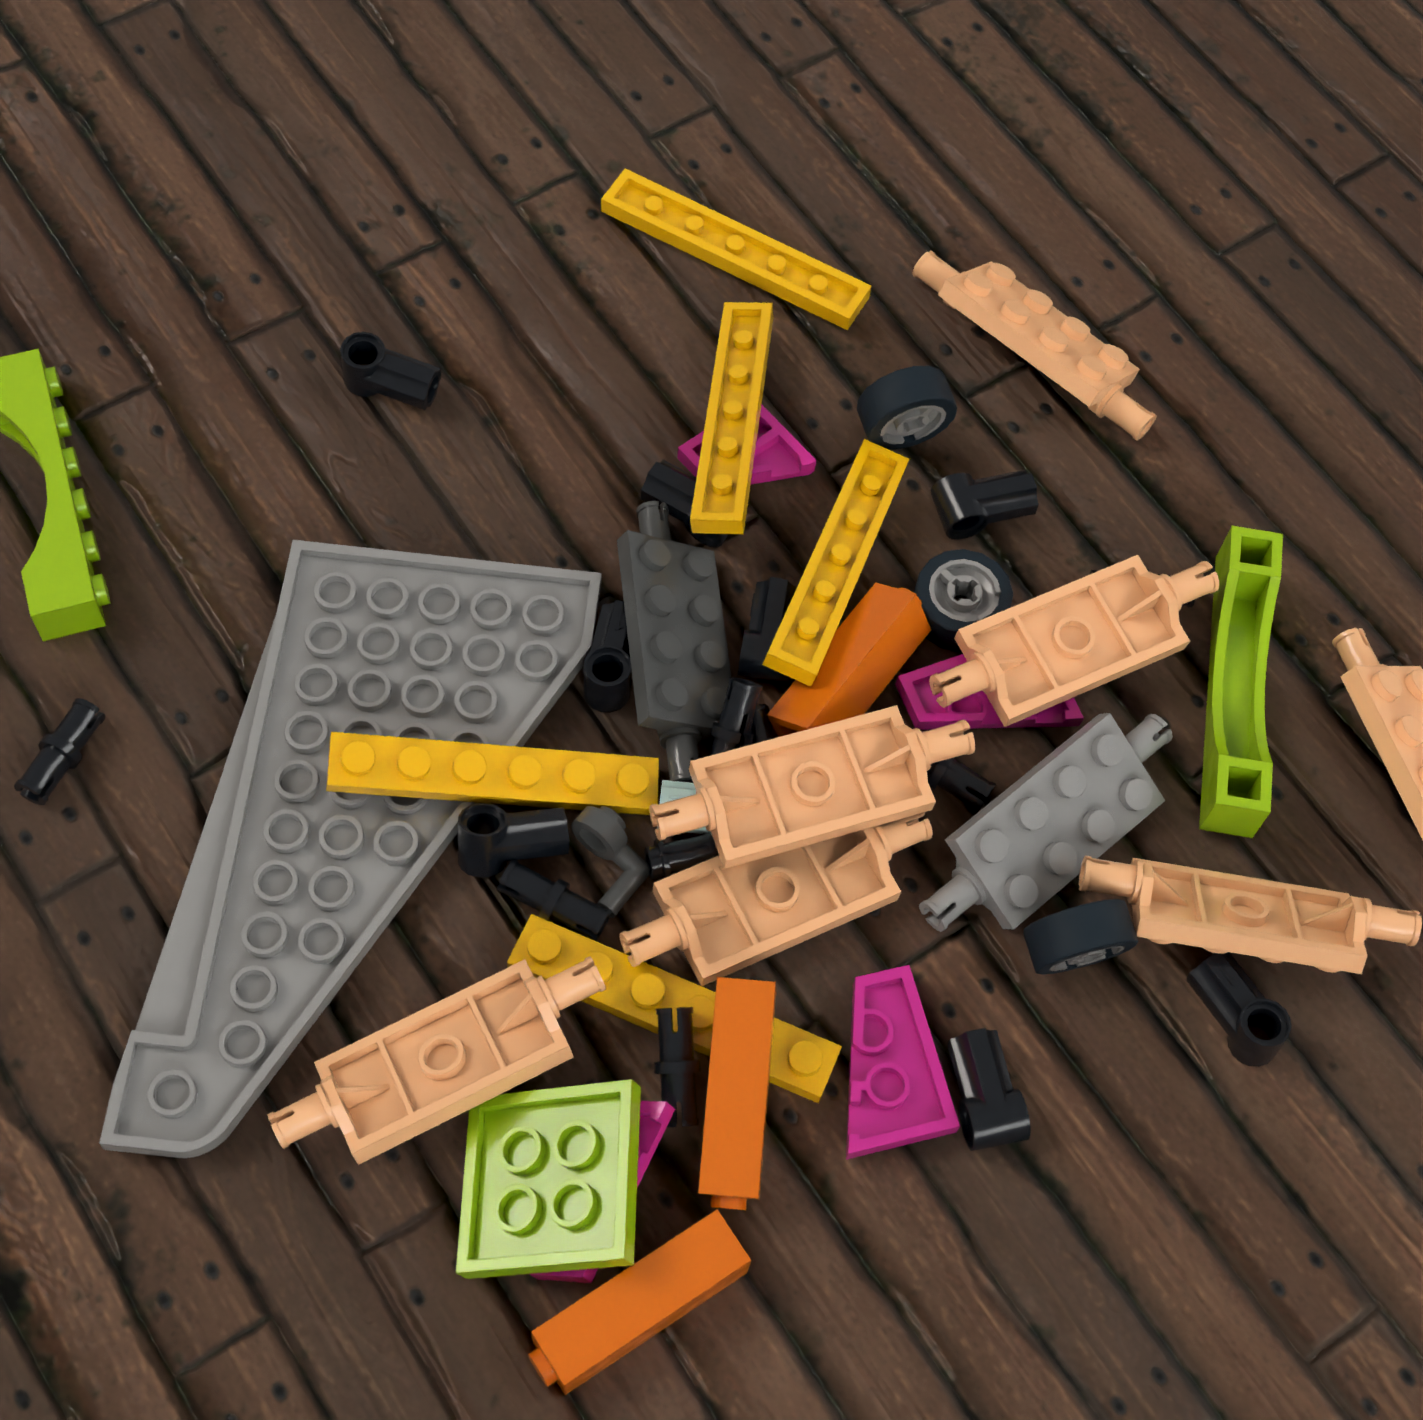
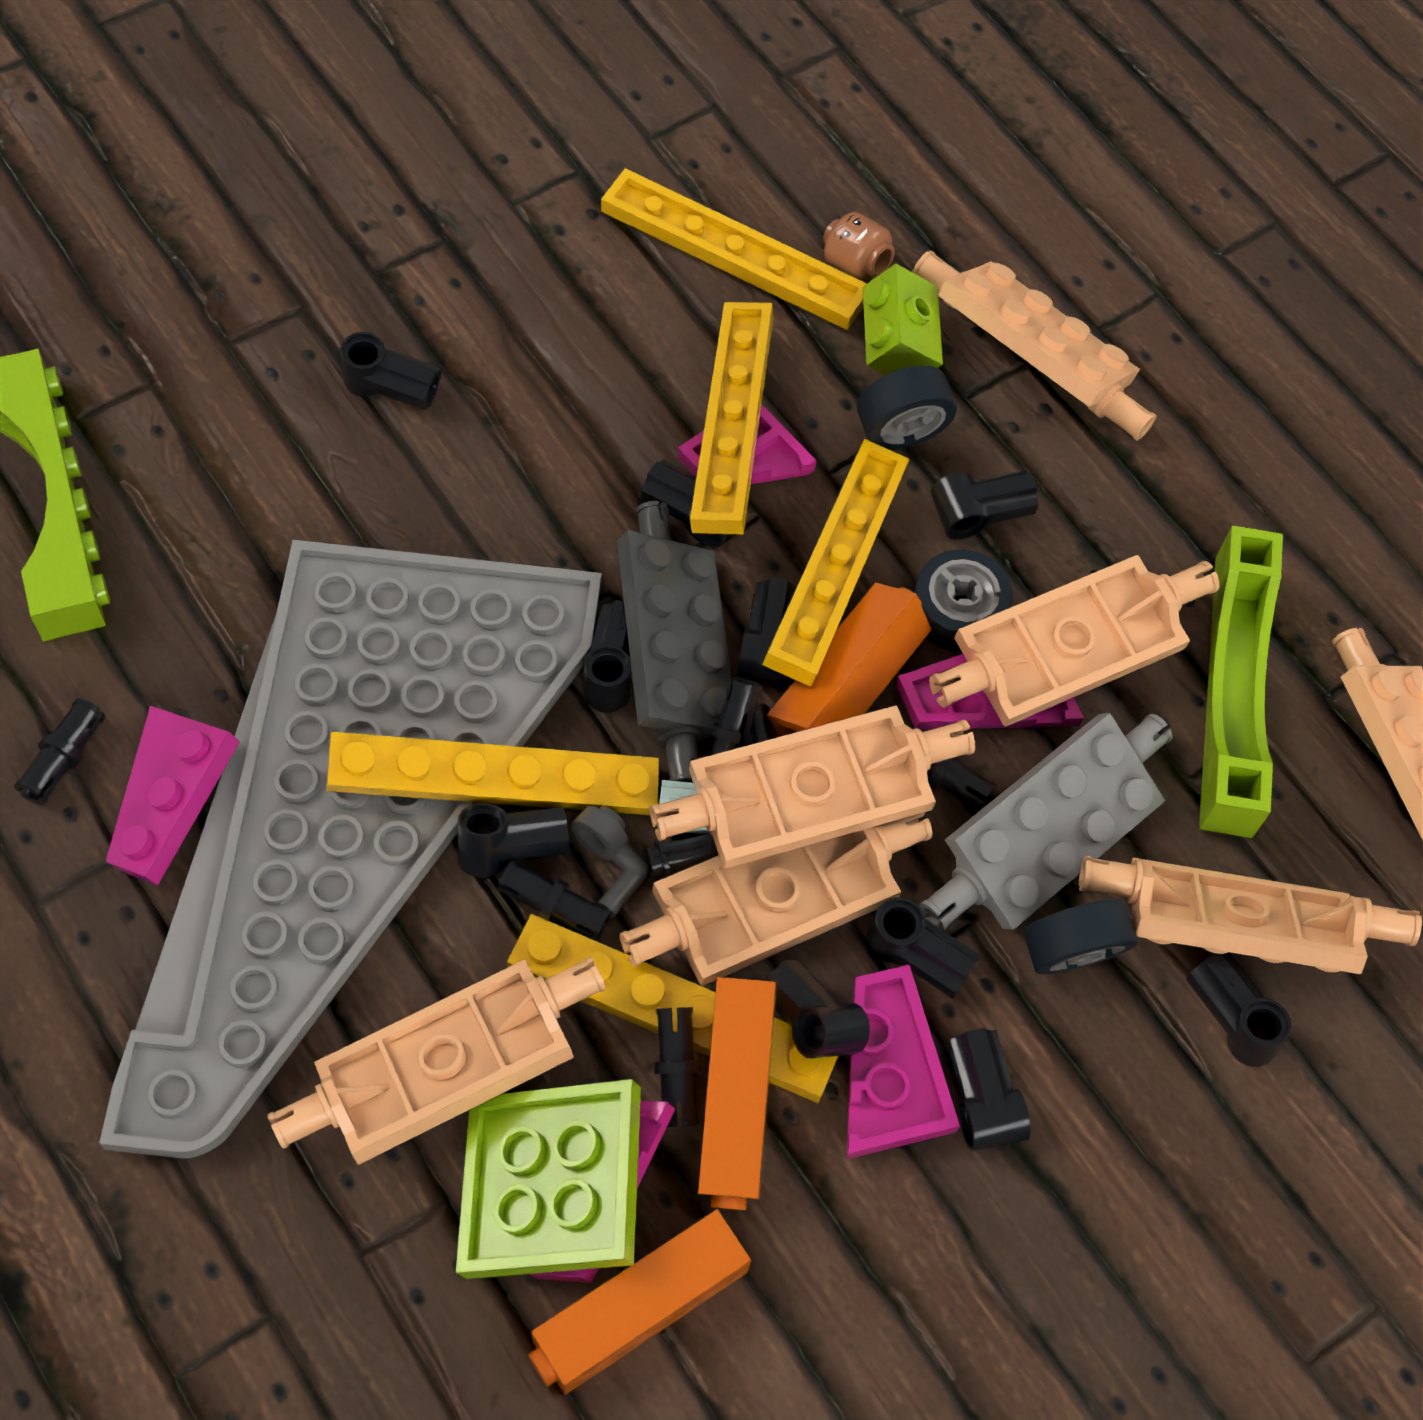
(166, 791): none -> dark pink wing
(817, 1018): none -> black piece
(858, 246): none -> nougat head
(901, 321): none -> lime brick
(927, 948): none -> black piece

